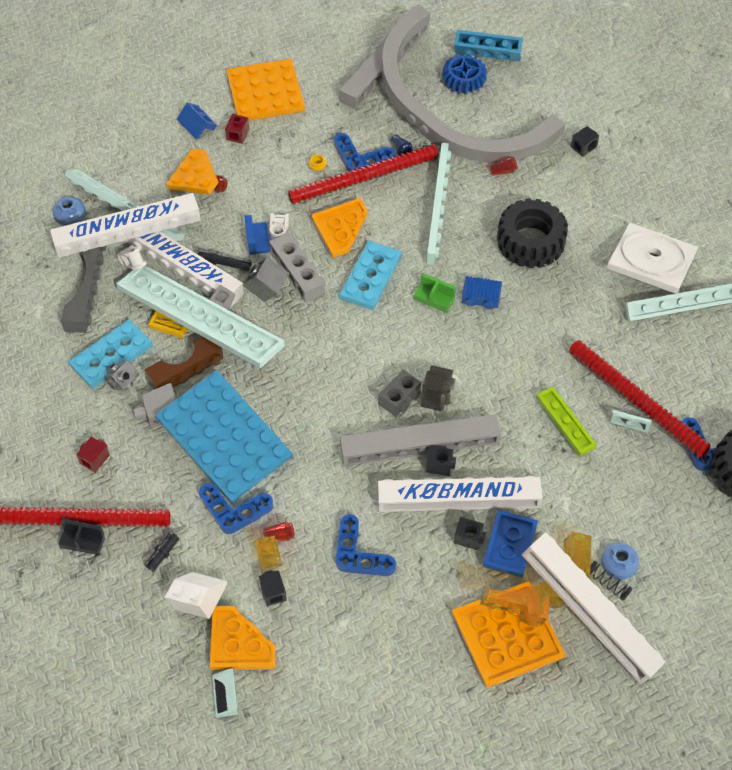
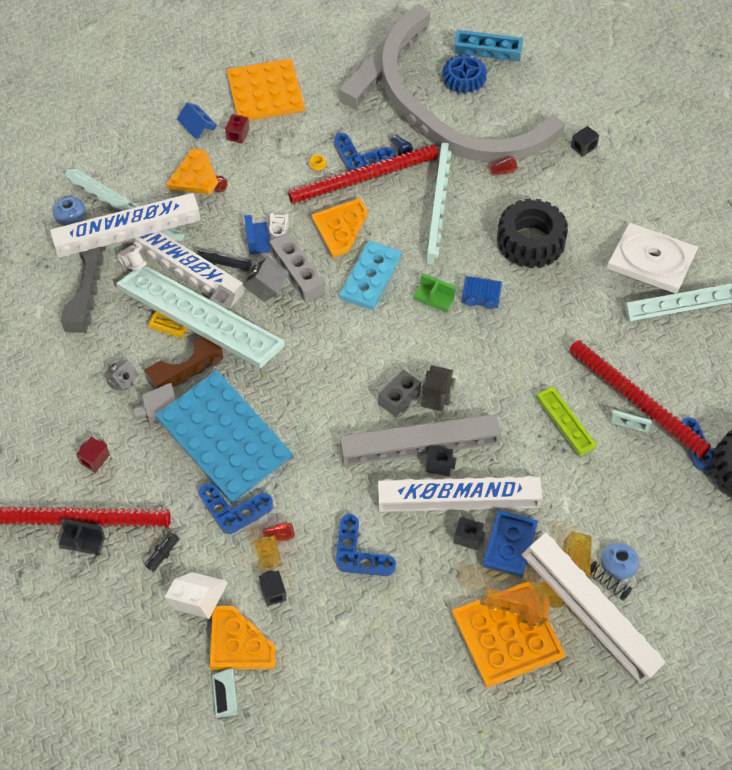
(111, 342): medium azure plate -> none

